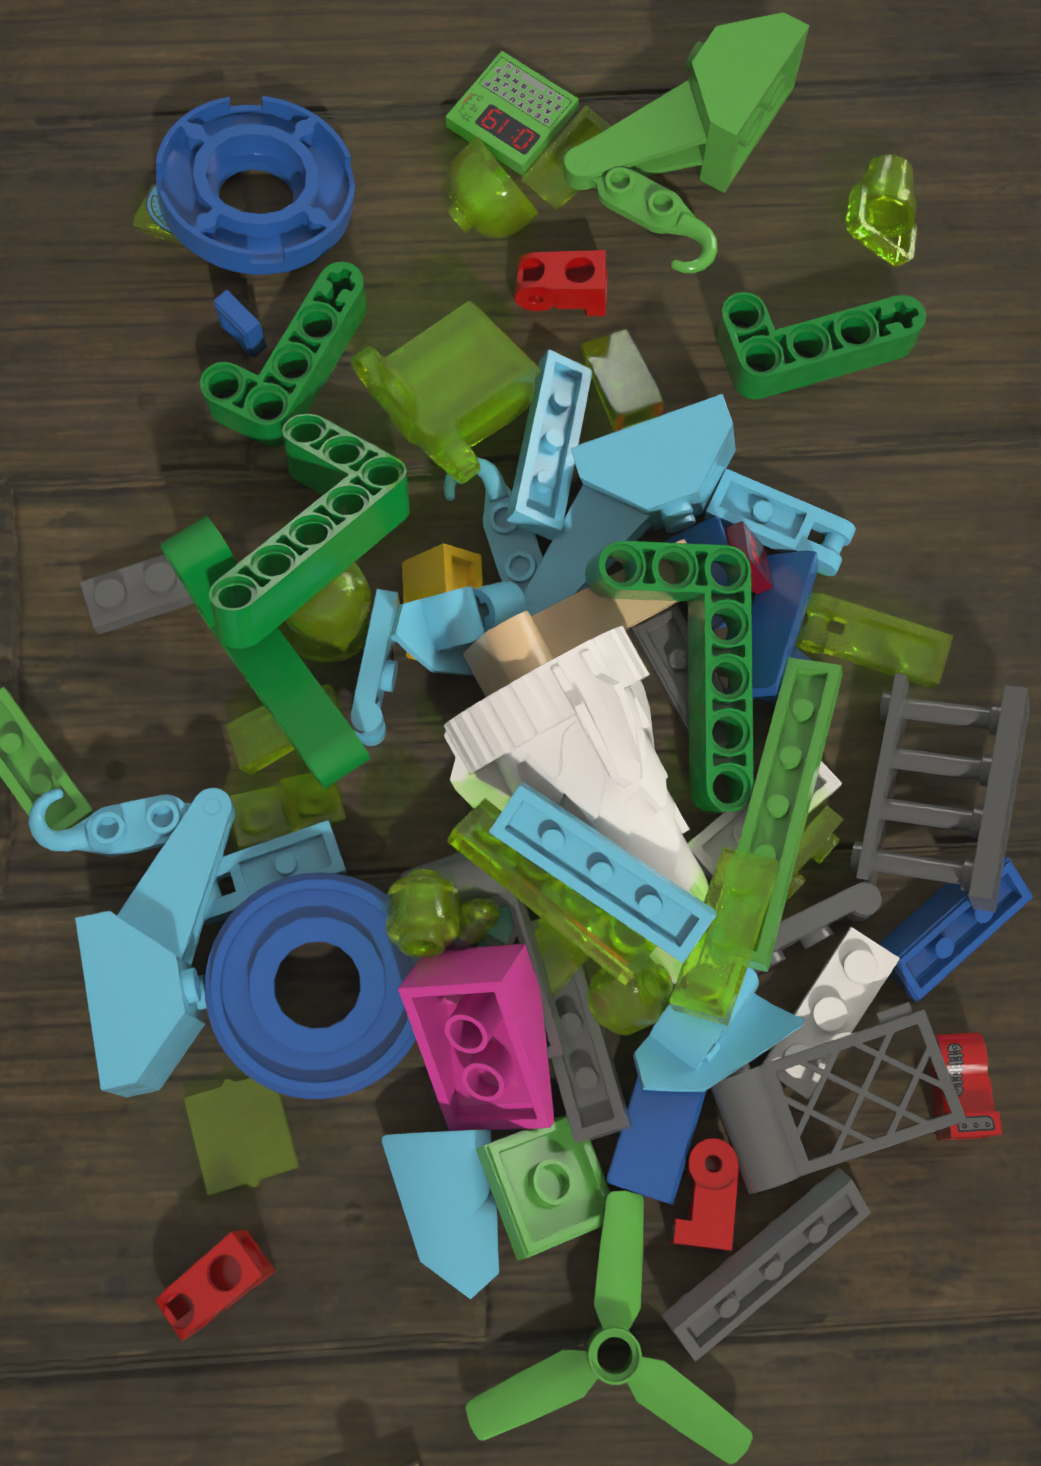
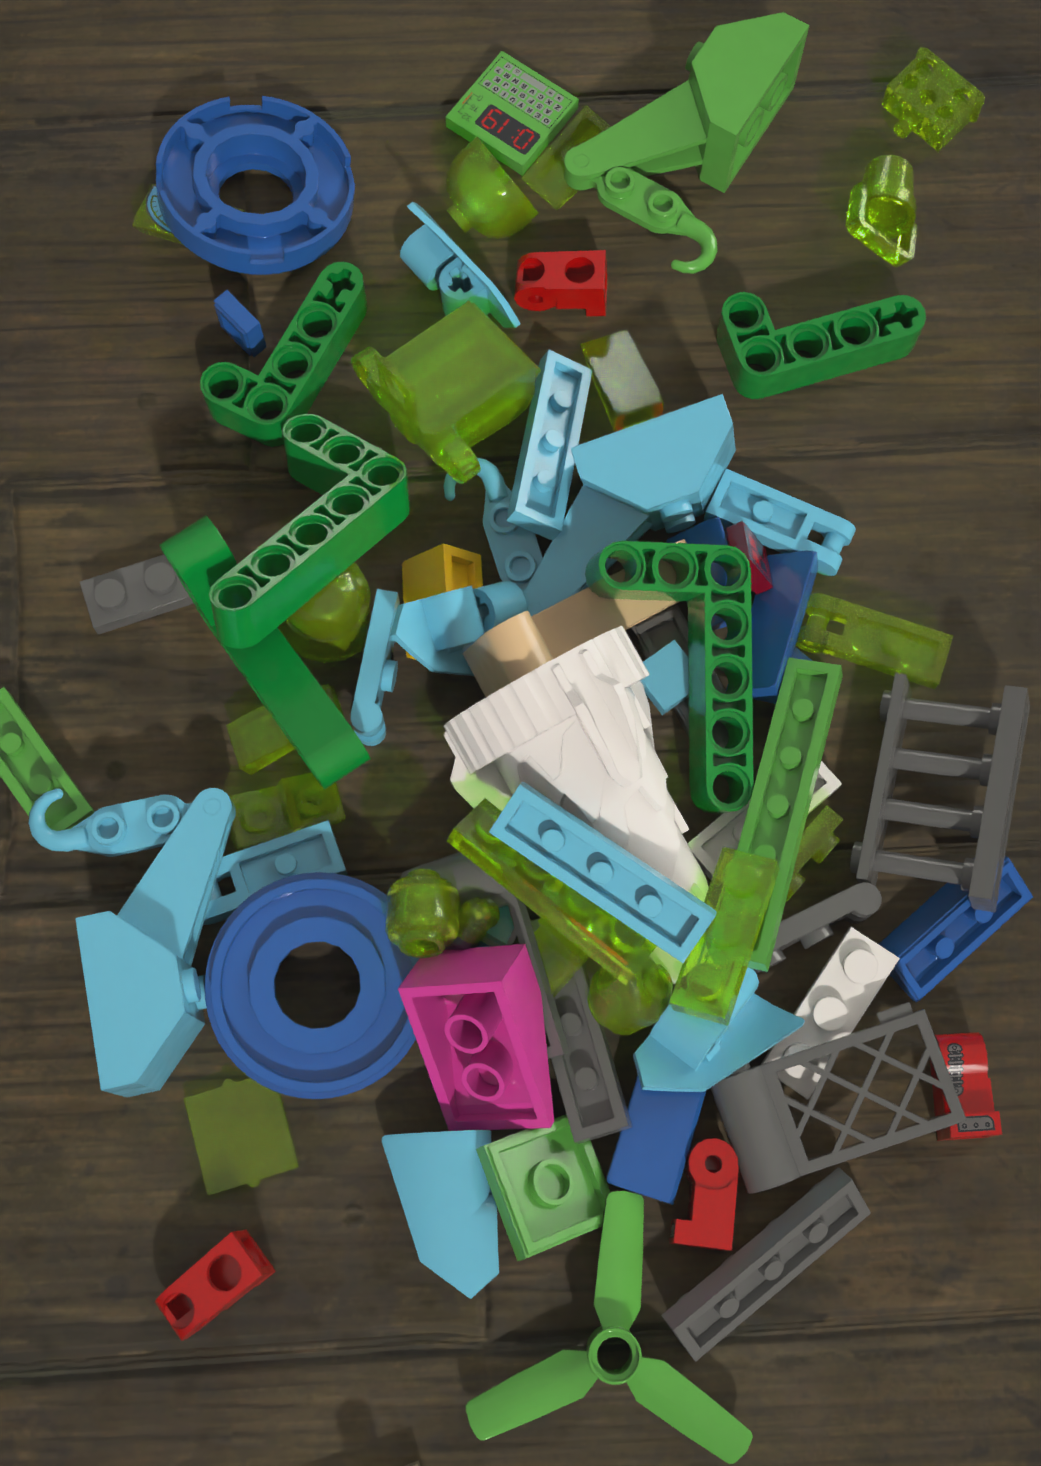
(446, 267): none -> medium azure panel
(668, 677): none -> medium azure tile
(931, 100): none -> clear neon green piece

